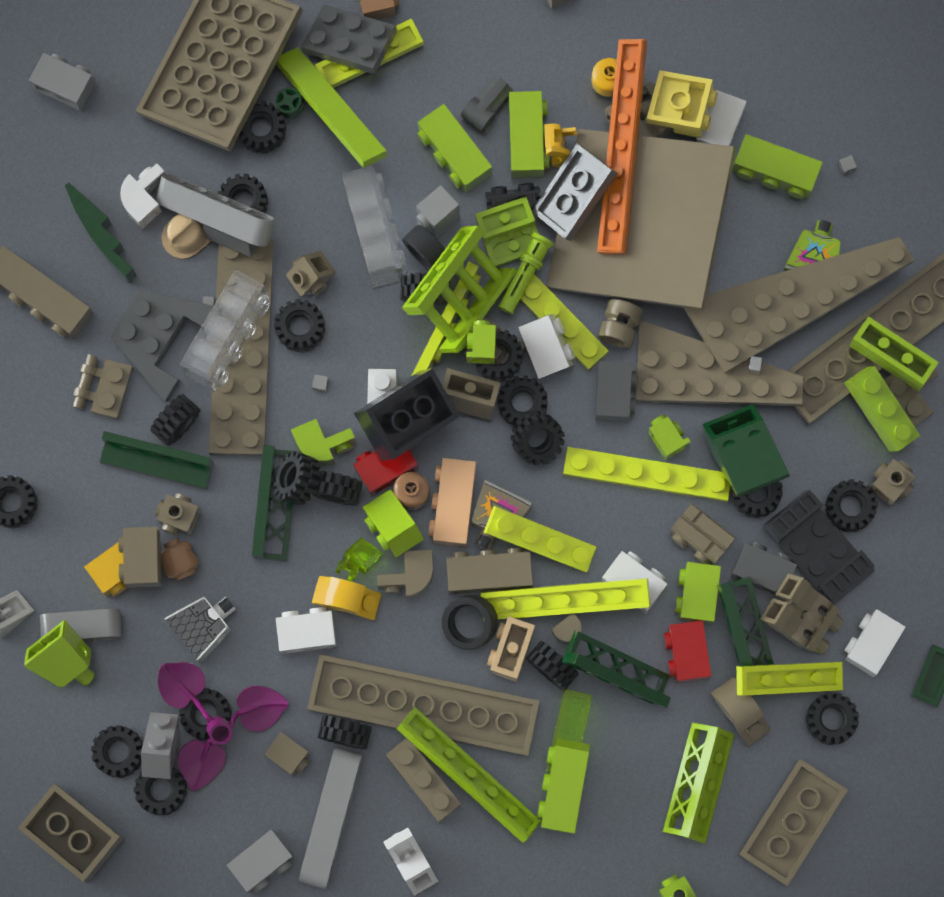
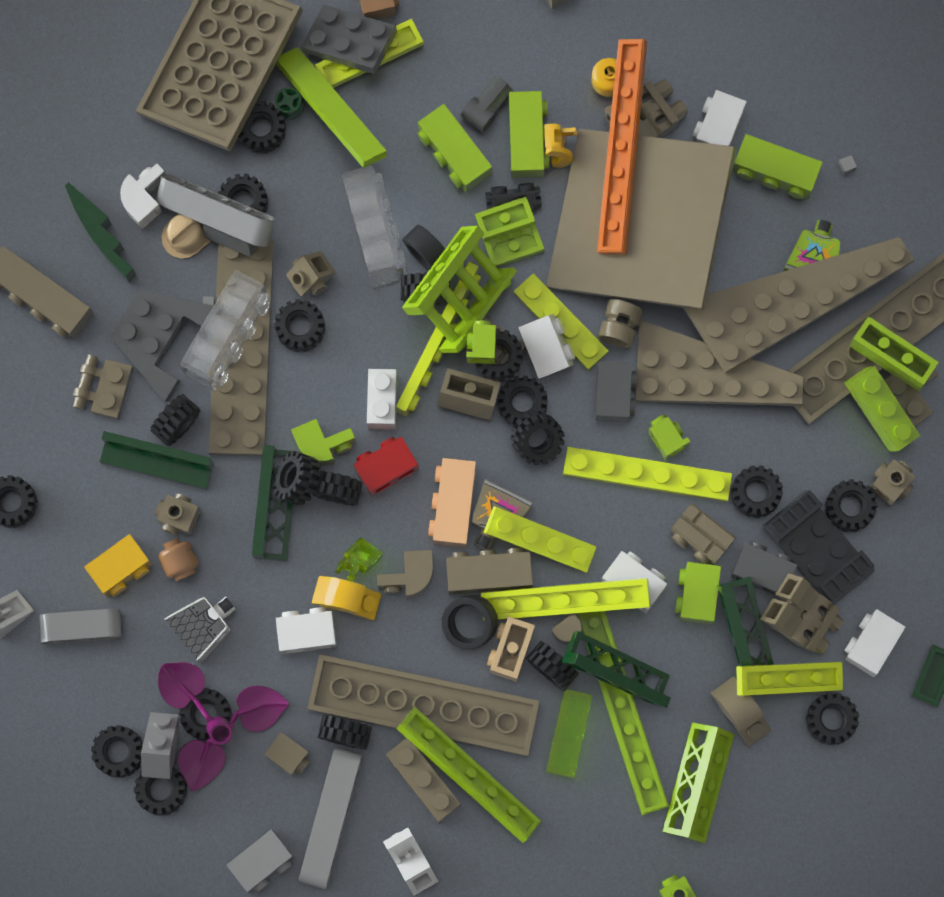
(60, 657): lime torso -> none
(62, 81): light grey brick -> none
(70, 833): dark tan brick -> none
(141, 557): dark tan brick -> none
(320, 383): light grey piece -> none
(393, 524): lime brick -> none
(406, 414): black brick -> none
(415, 499): medium nougat head -> none
(438, 212): light grey brick -> none
(531, 262): lime pin -> none
(564, 785): lime brick -> none
(574, 192): plate -> none
(626, 723): none -> lime tile
(682, 103): light yellow plate -> none
(688, 652): red brick -> none
(745, 450): dark green slope -> none
(755, 365): light grey piece -> none
(793, 822): dark tan plate -> none

